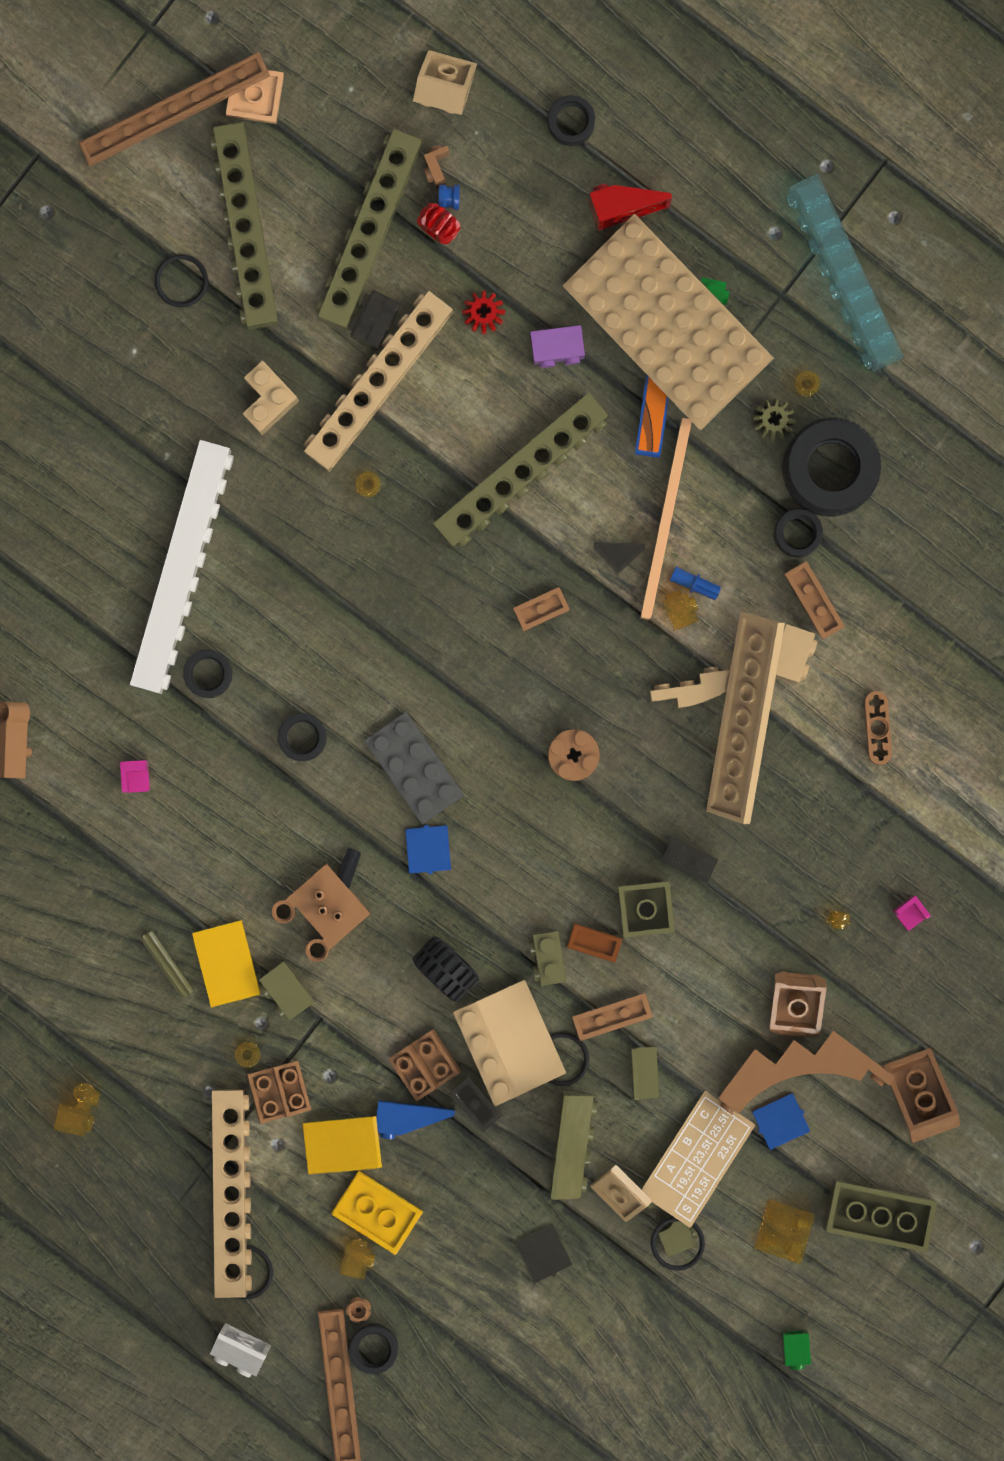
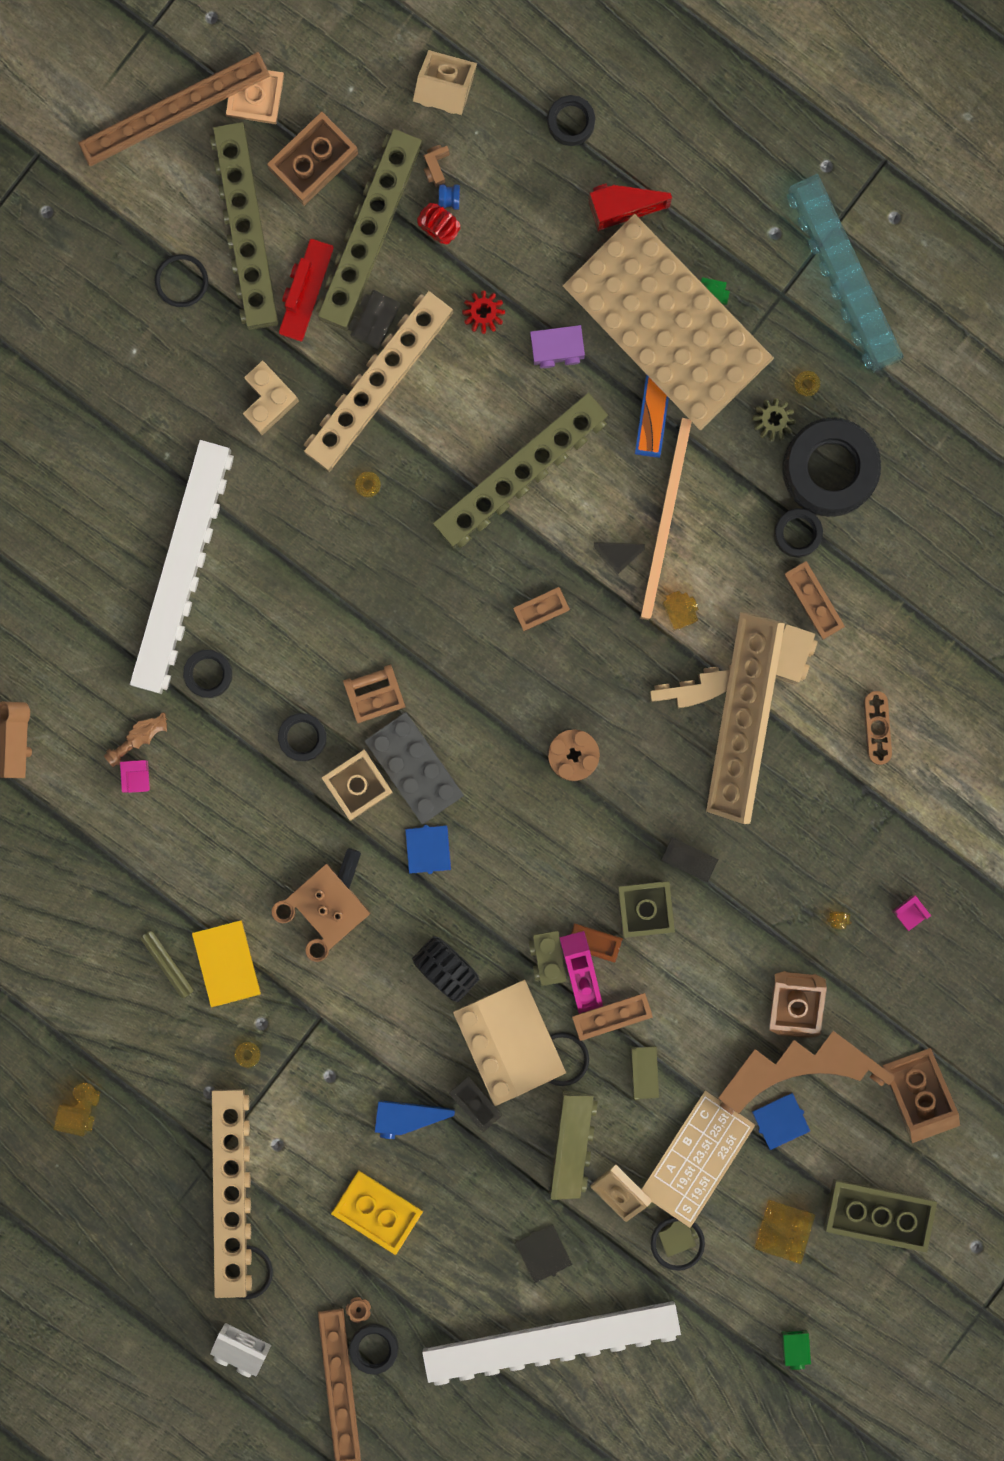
(141, 734): none -> medium nougat piece
(278, 1092): medium nougat slope -> none
(286, 991): olive brick -> none
(305, 289): none -> red bracket
(312, 158): none -> medium nougat brick
(342, 1145): yellow tile -> none
(357, 785): none -> tan brick
(357, 1259): clear yellow brick -> none
(375, 702): none -> medium nougat plate
(425, 1065): medium nougat slope -> none
(551, 1342): none -> white brick
(581, 971): none -> dark pink slope
(695, 583): blue axle -> none

